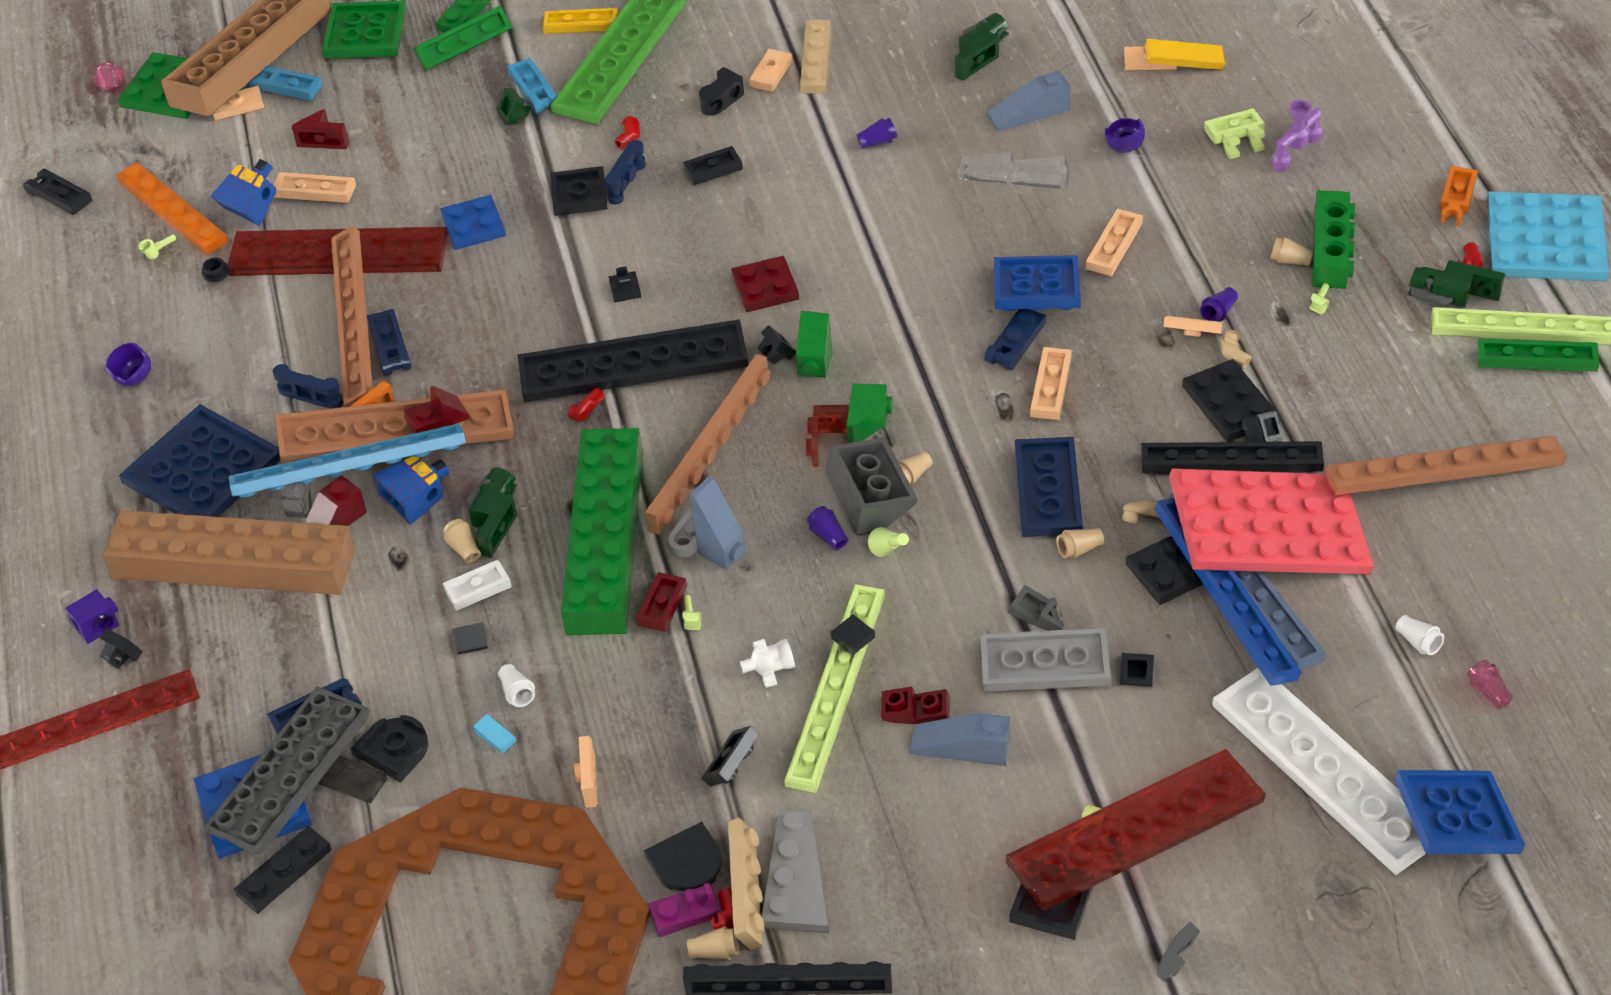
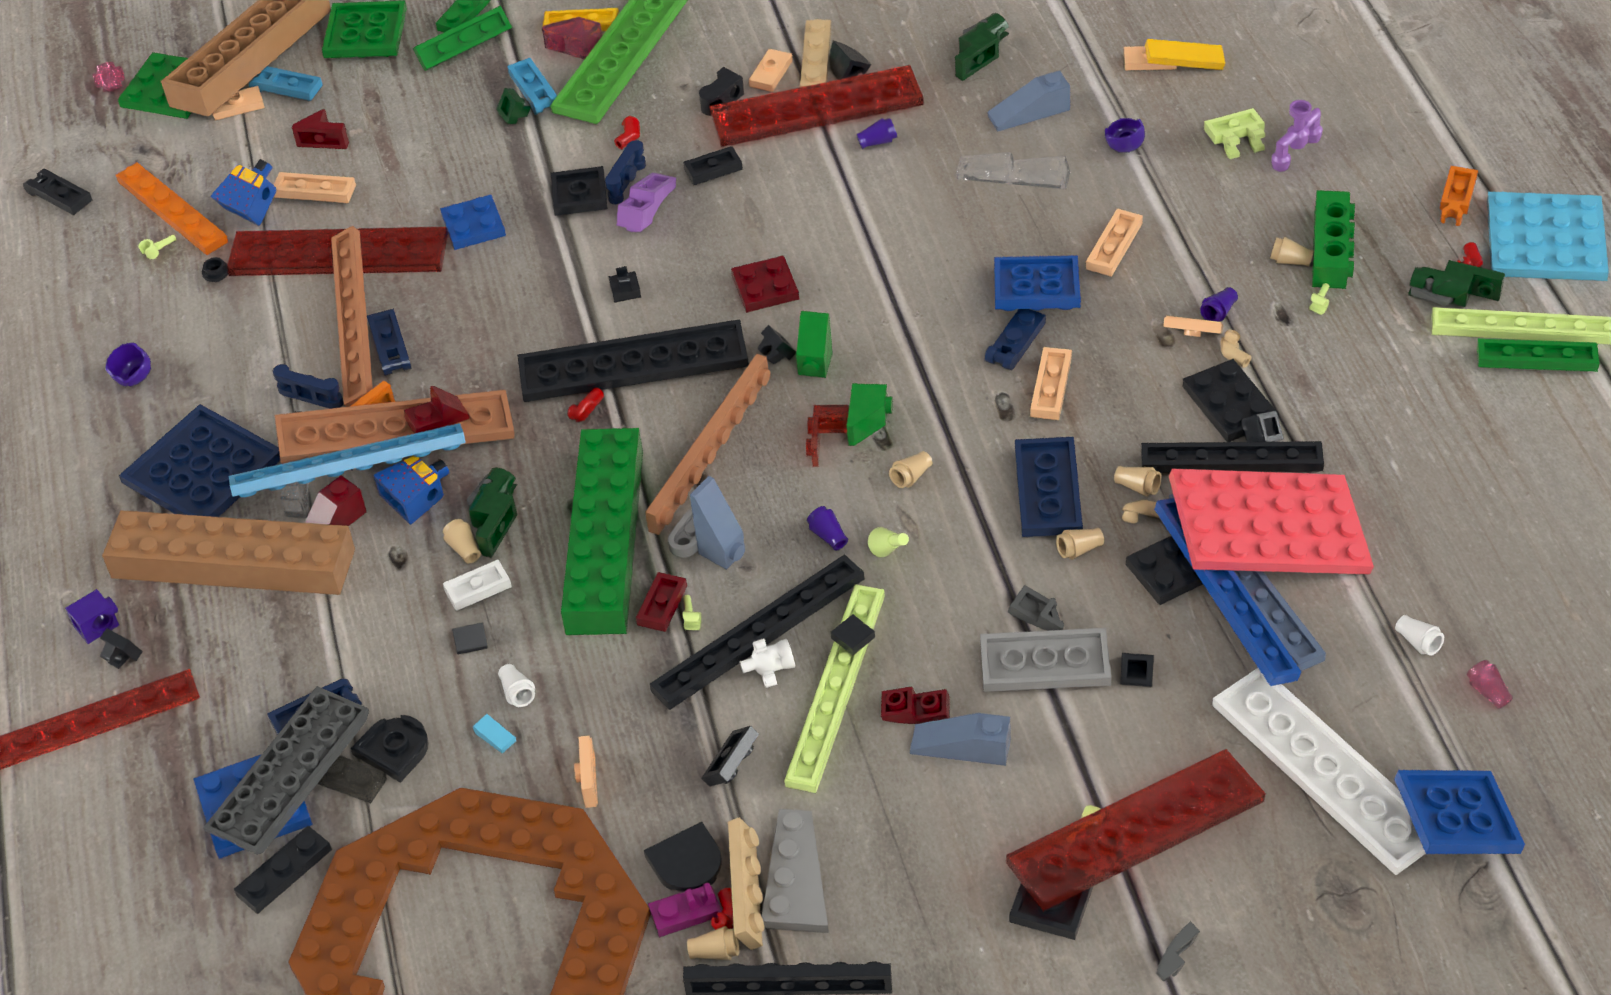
(572, 36): none -> clear pink slope
(644, 199): none -> medium lavender slope
(765, 624): none -> black plate
(816, 105): none -> clear red plate
(846, 61): none -> black brick
(869, 483): dark grey slope -> none
(1140, 479): none -> tan cone
(1445, 465): nougat plate -> none

